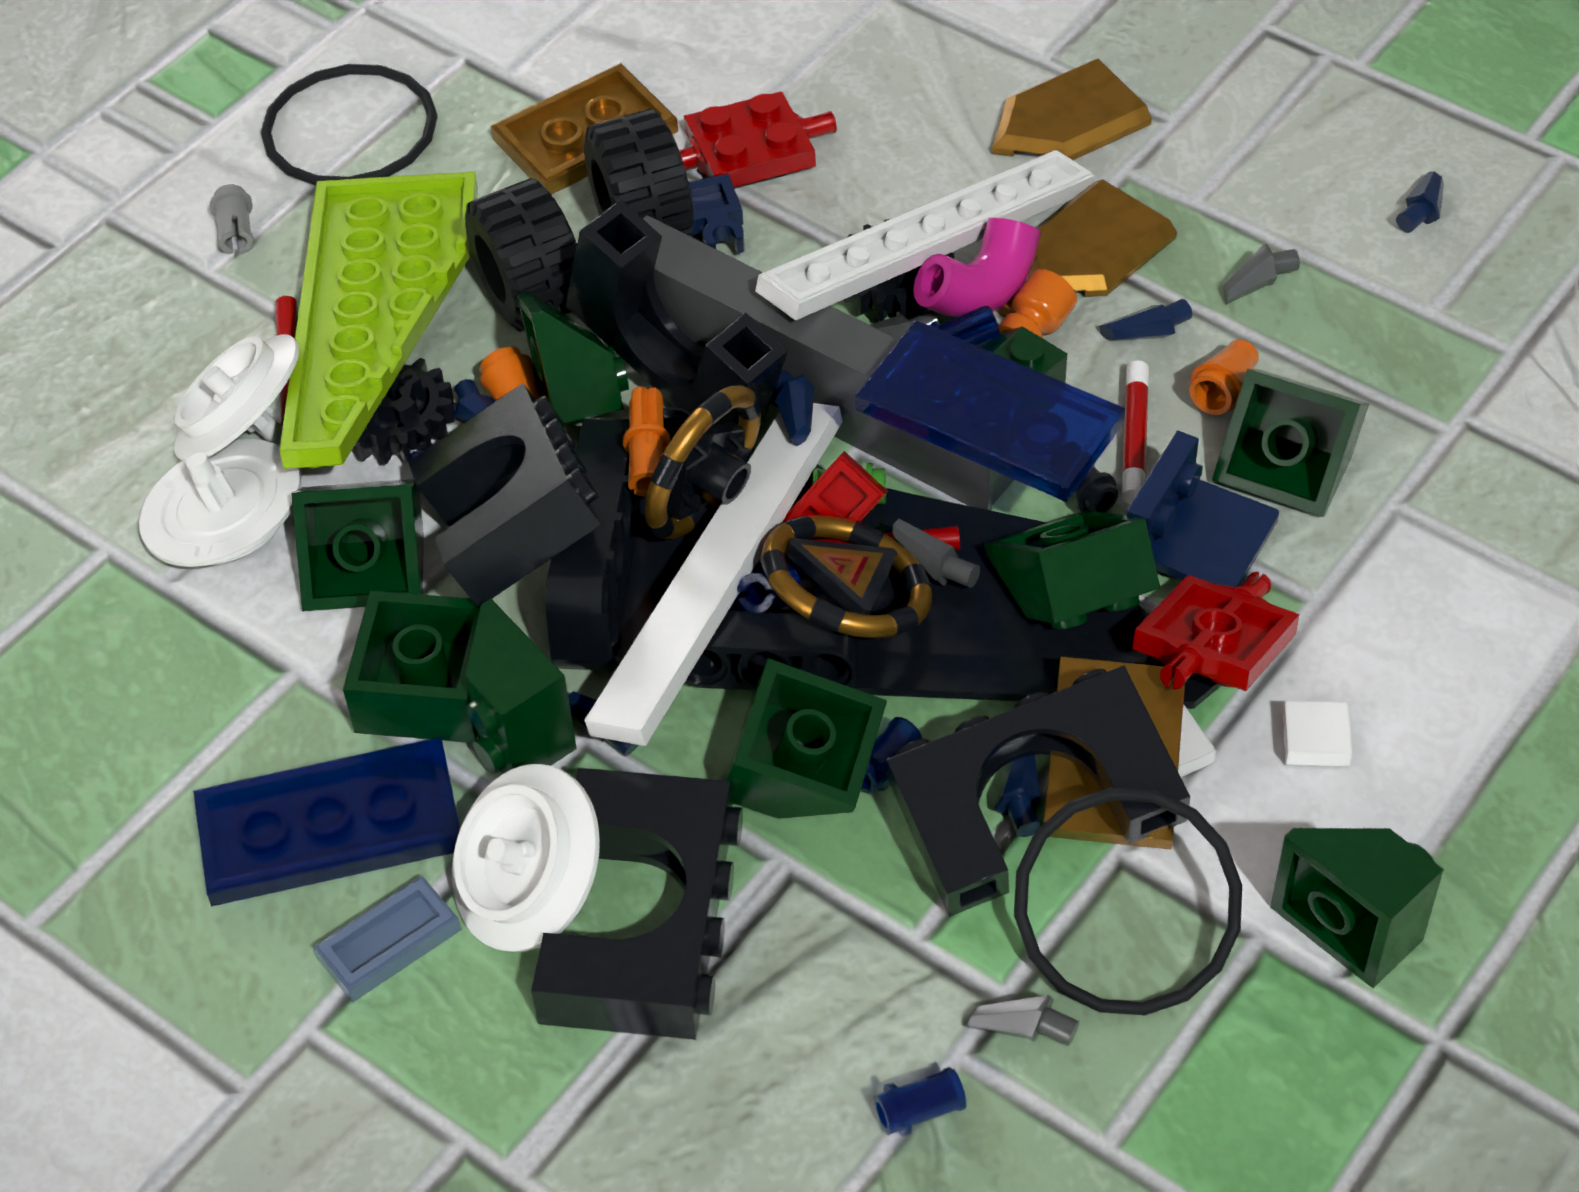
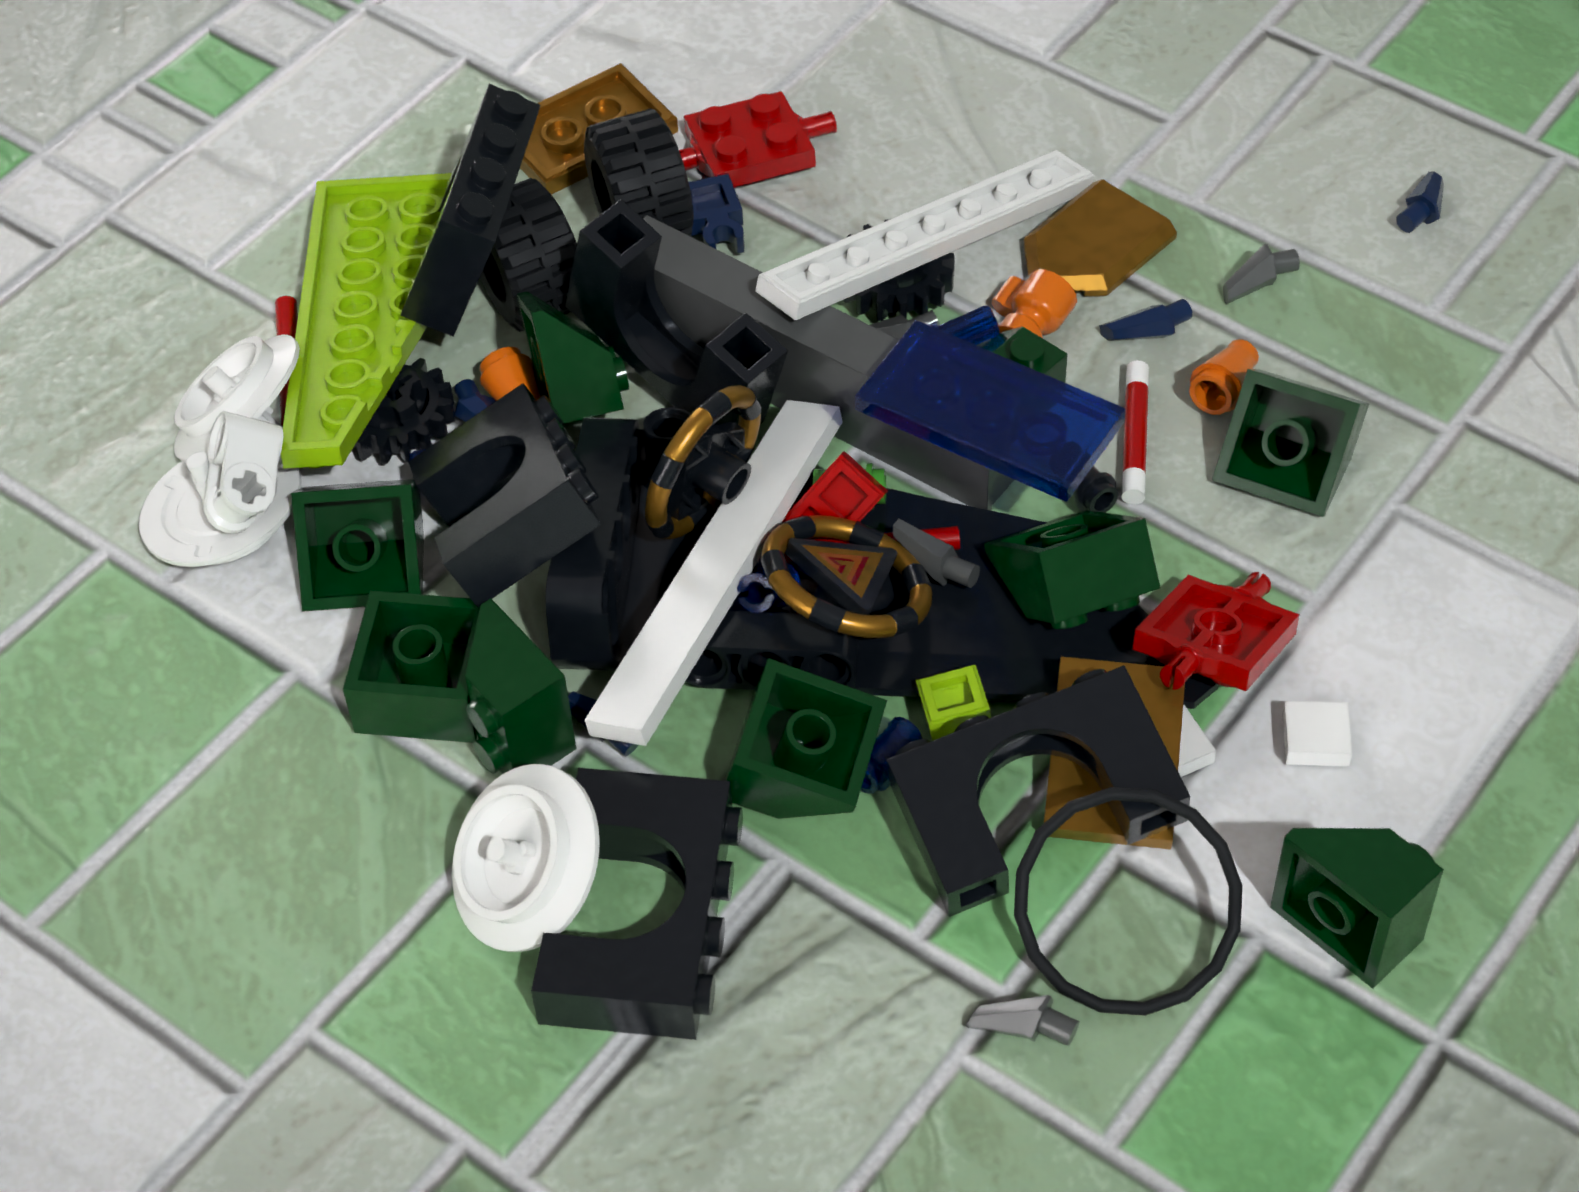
(232, 209): light grey pin -> none
(240, 470): none -> white piece
(326, 821): clear blue tile -> none
(359, 69): black piece -> none
(387, 938): sand blue tile -> none
(471, 210): none -> black arch
(645, 437): orange axle -> none
(795, 405): dark blue bar -> none
(919, 1101): clear blue pin -> none
(952, 699): none -> lime slope
(988, 280): dark pink cylinder -> none
(1020, 795): dark blue bar -> none
(1071, 114): pearl gold tile -> none
(1197, 524): dark blue bracket -> none

